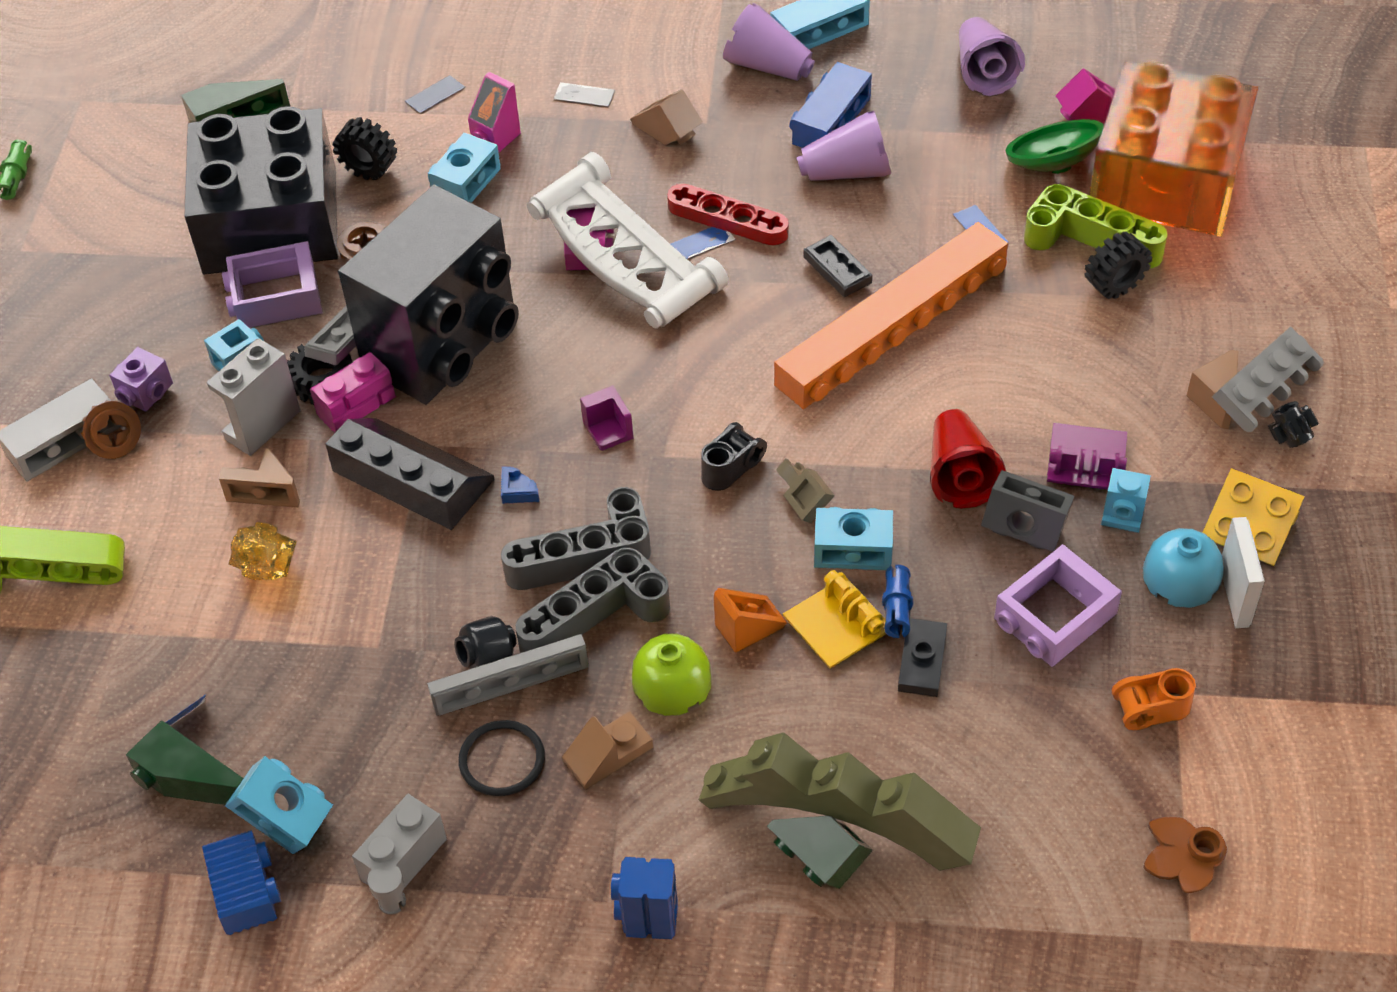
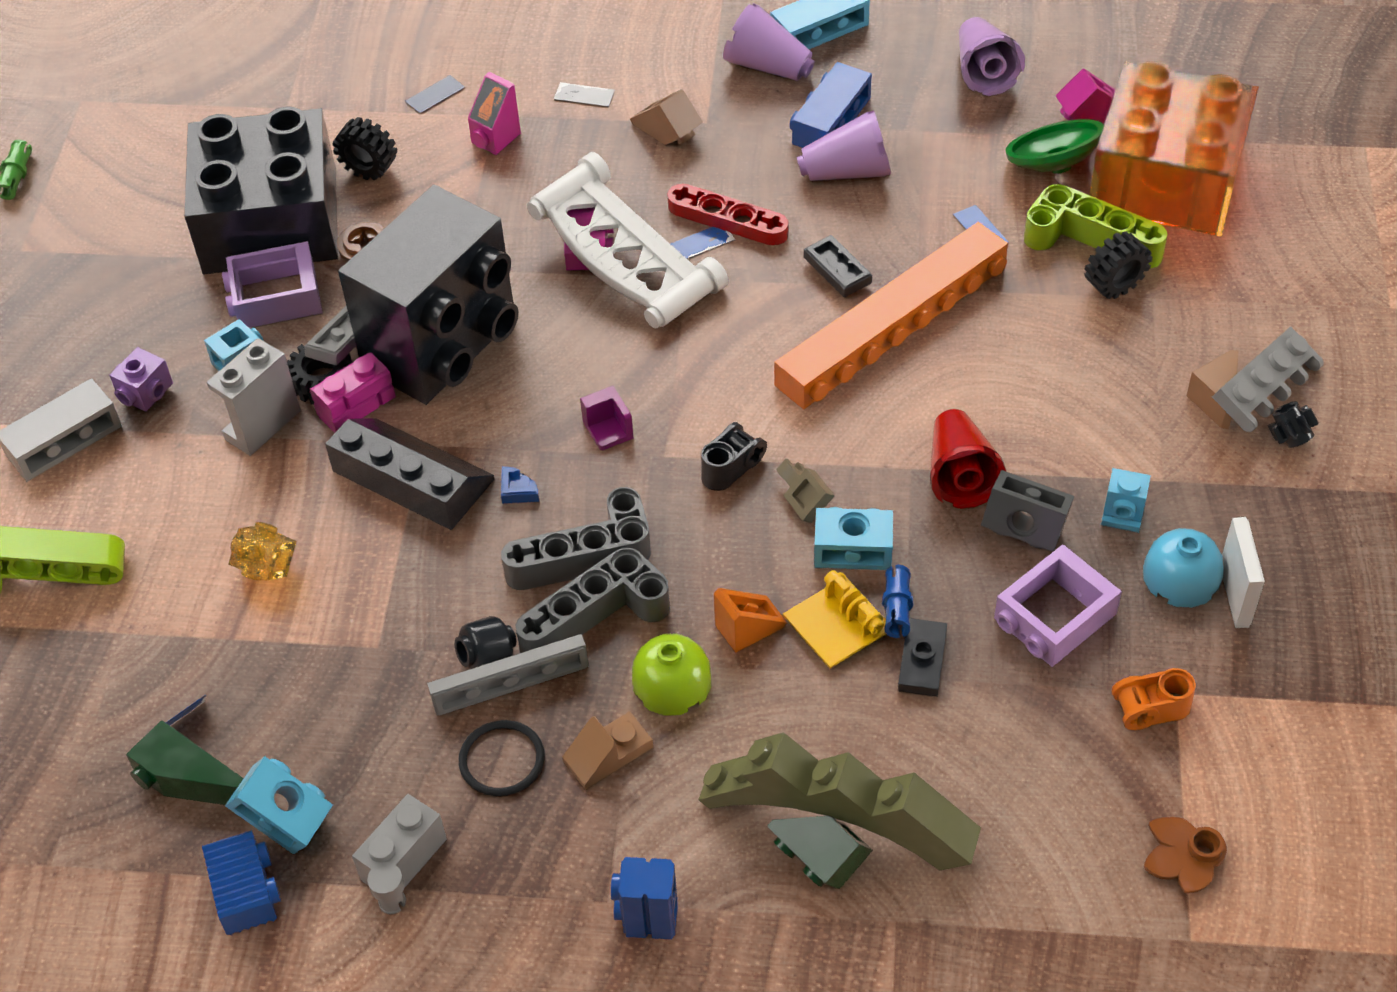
(123, 439): dark orange gear -> none
(235, 99): slope -> none
(264, 486): medium nougat slope -> none
(466, 167): medium azure brick -> none
(1085, 455): hinge -> none
(1265, 505): yellow hinge -> none

